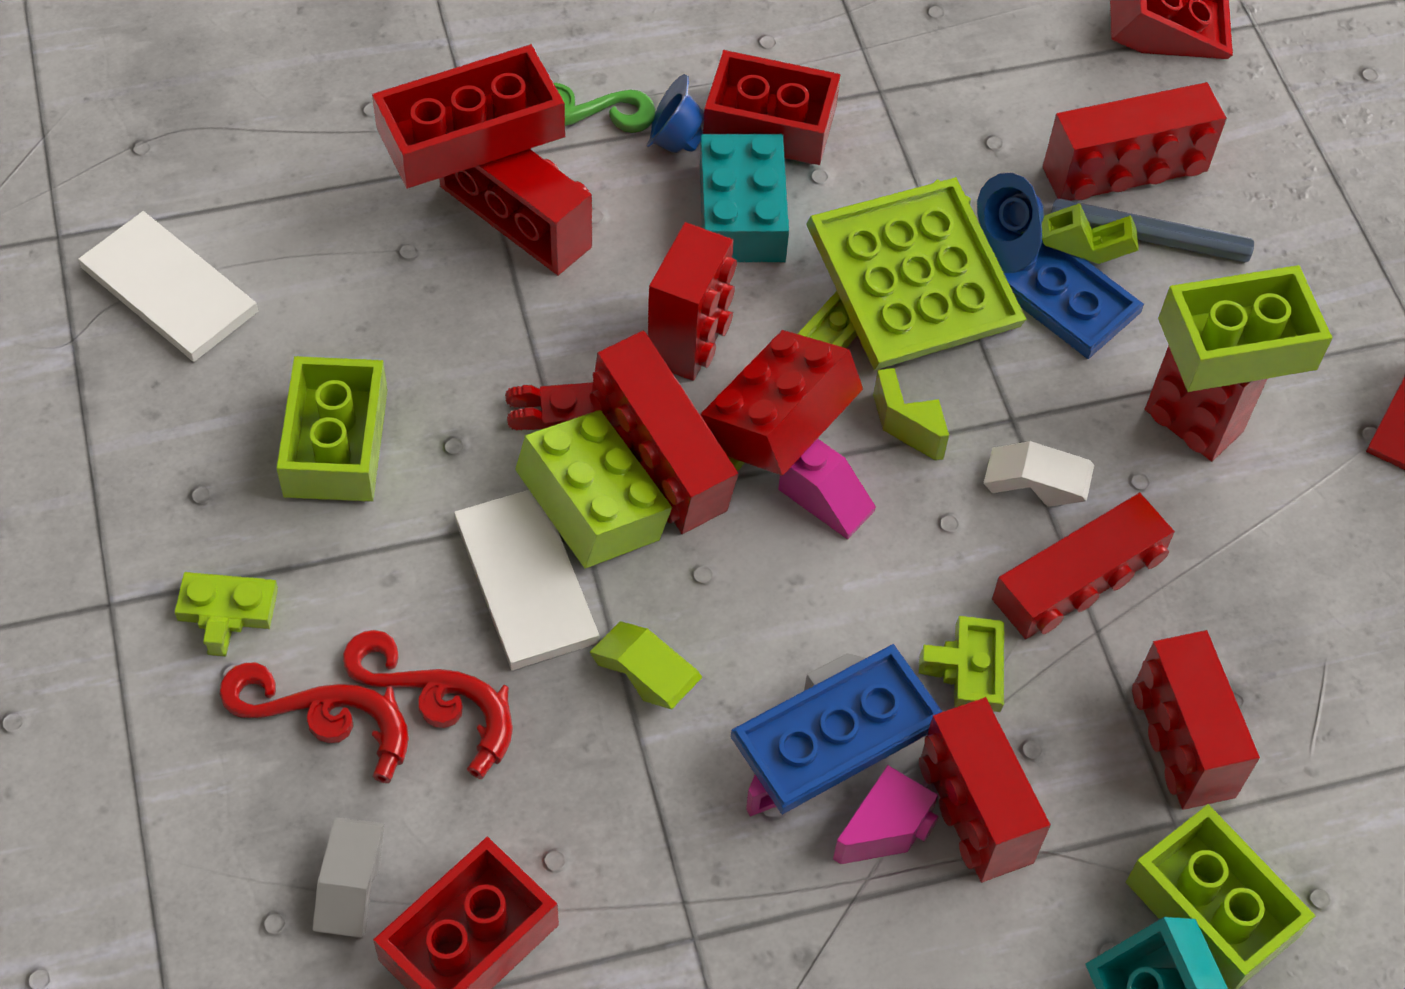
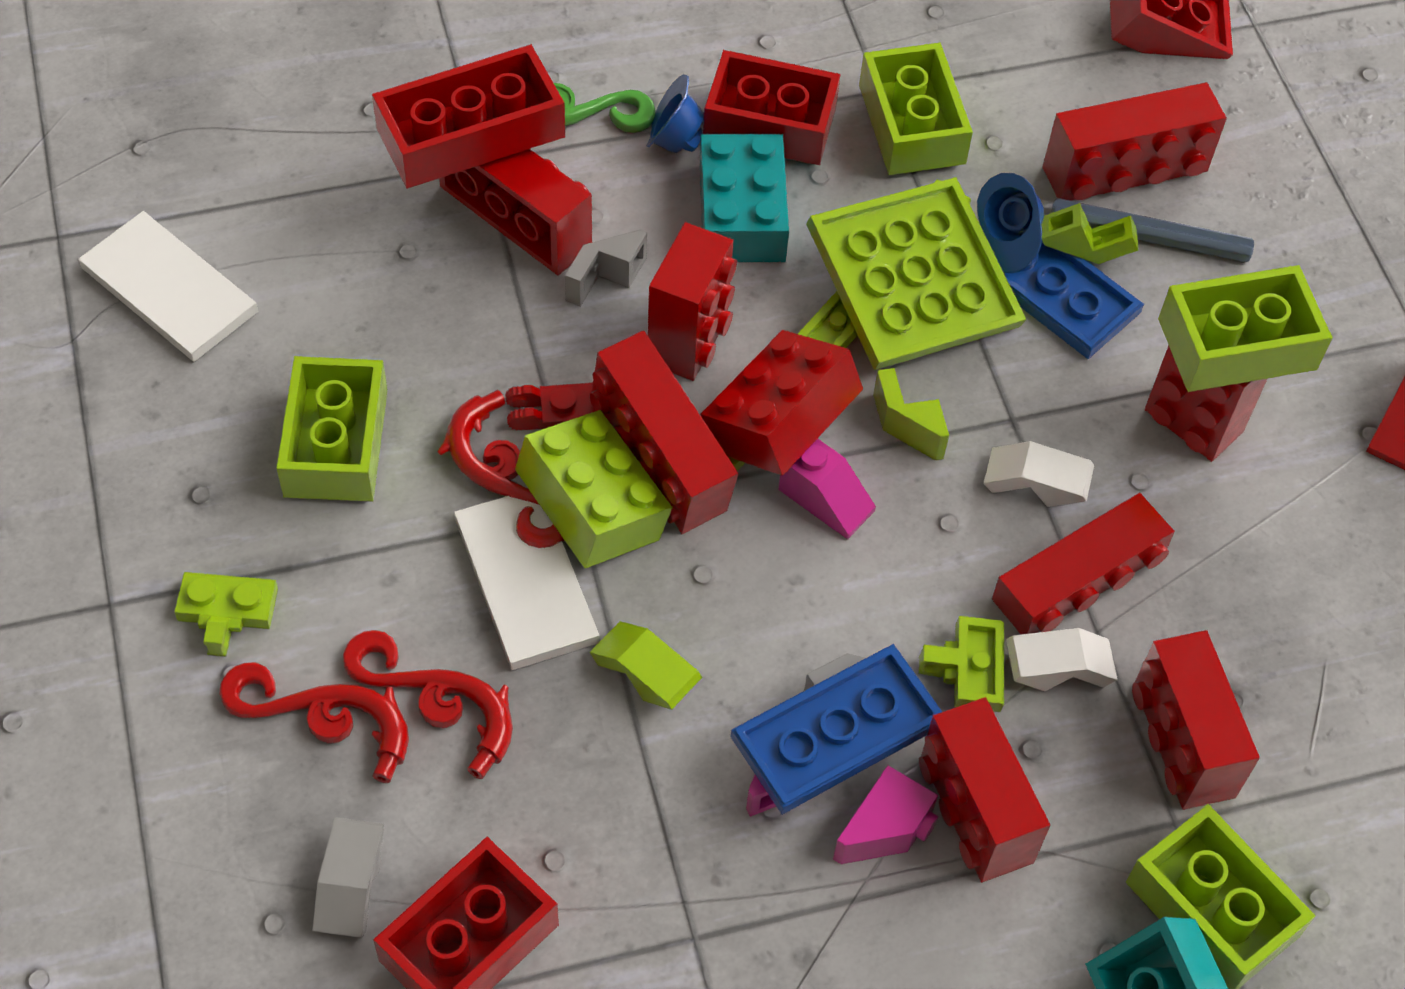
(496, 478): none -> red plant
(611, 258): none -> light grey slope
(915, 108): none -> lime brick
(1055, 656): none -> white slope

